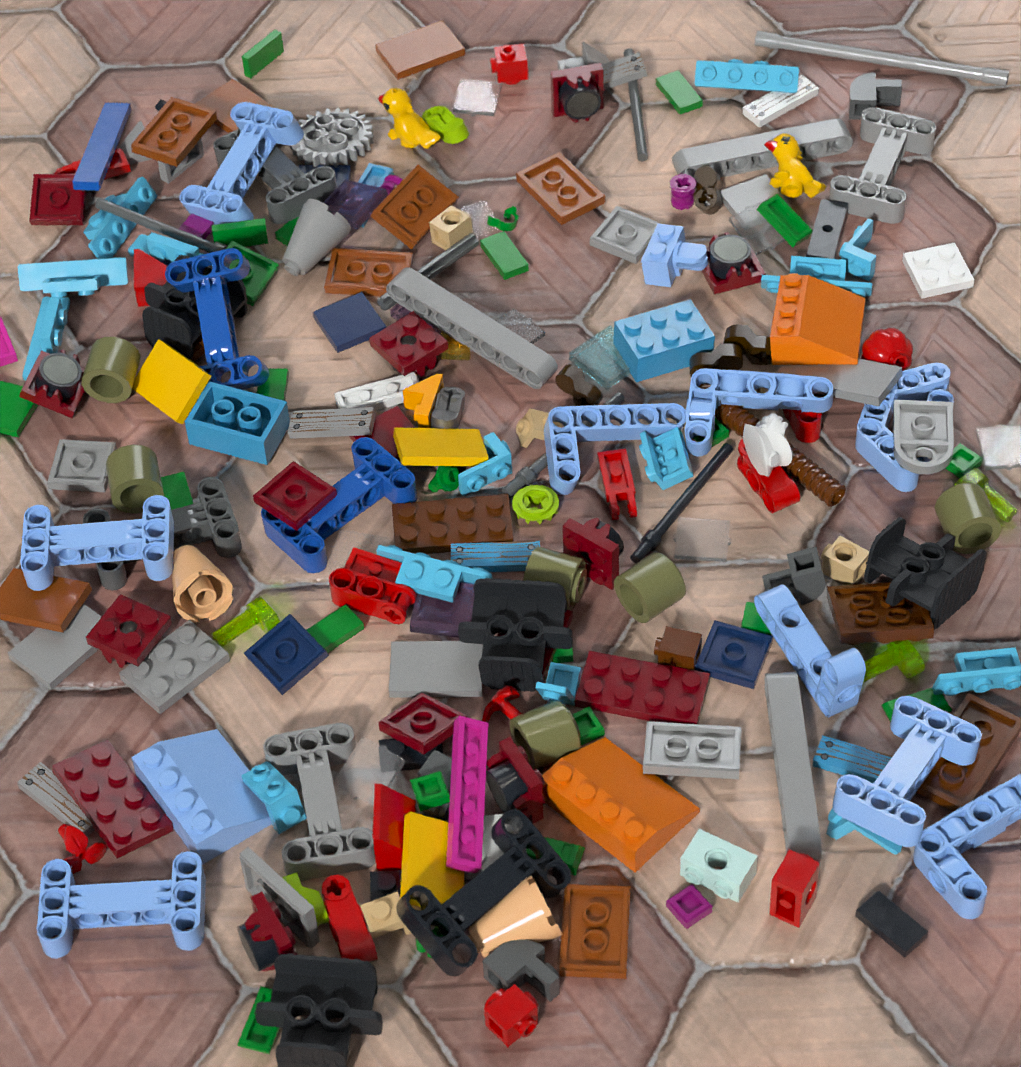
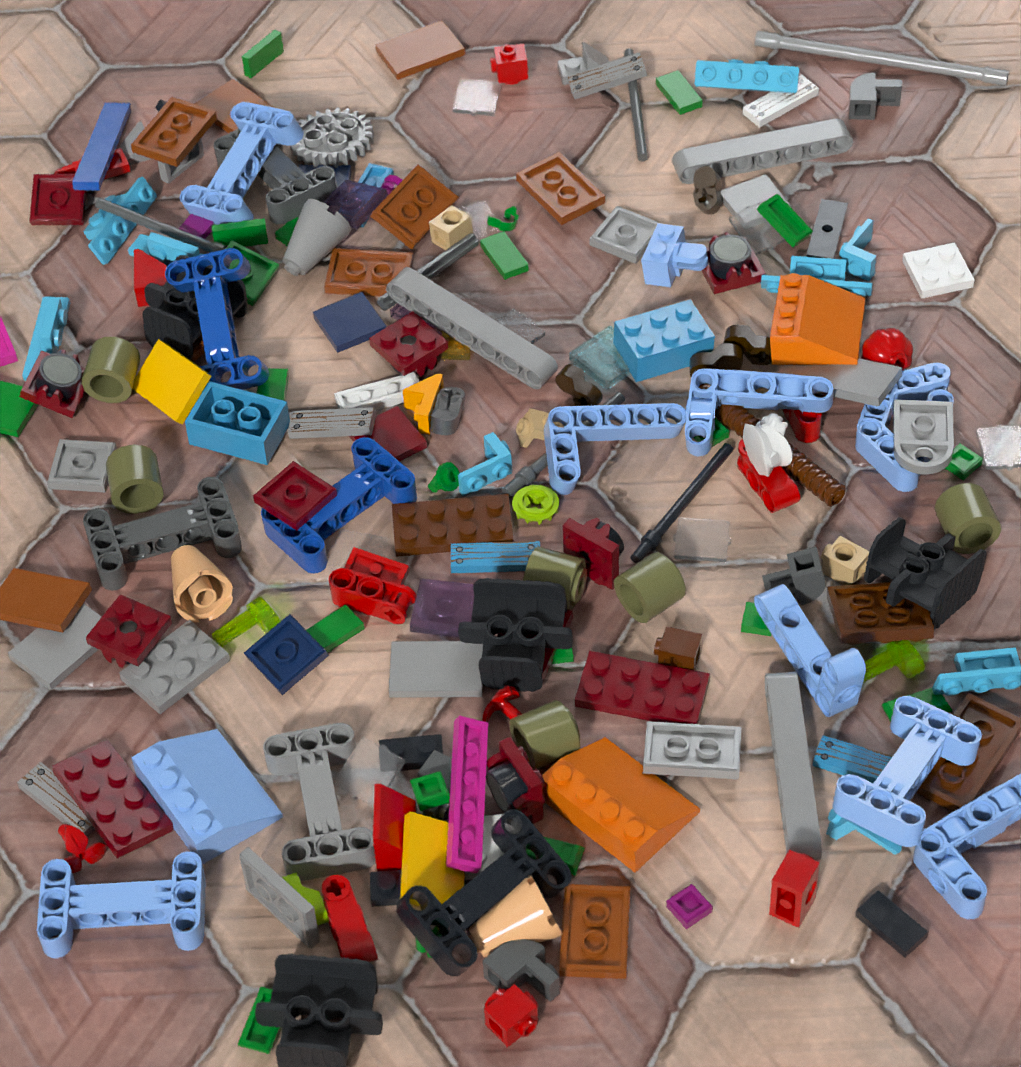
(72, 275): medium azure bracket -> none
(97, 542): light blue beam -> none
(176, 490): green tile -> none
(264, 935): dark red piece -> none
(277, 795): medium azure bracket -> none
(382, 915): tan bracket -> none
(407, 124): yellow animal -> none
(421, 723): dark red tile -> none
(429, 575): medium azure bracket -> none
(440, 447): yellow tile -> none
(446, 124): lime piece -> none
(560, 683): medium azure bracket -> none
(577, 91): piece -> none
(588, 725): green tile -> none
(617, 481): red hinge -> none
(666, 458): medium azure bracket -> none
(682, 191): magenta bush -> none
(711, 851): light aqua brick -> none
(734, 654): dark blue tile -> none
(792, 174): yellow animal -> none
(892, 135): light grey beam -> none
(999, 504): clear neon green piece -> none

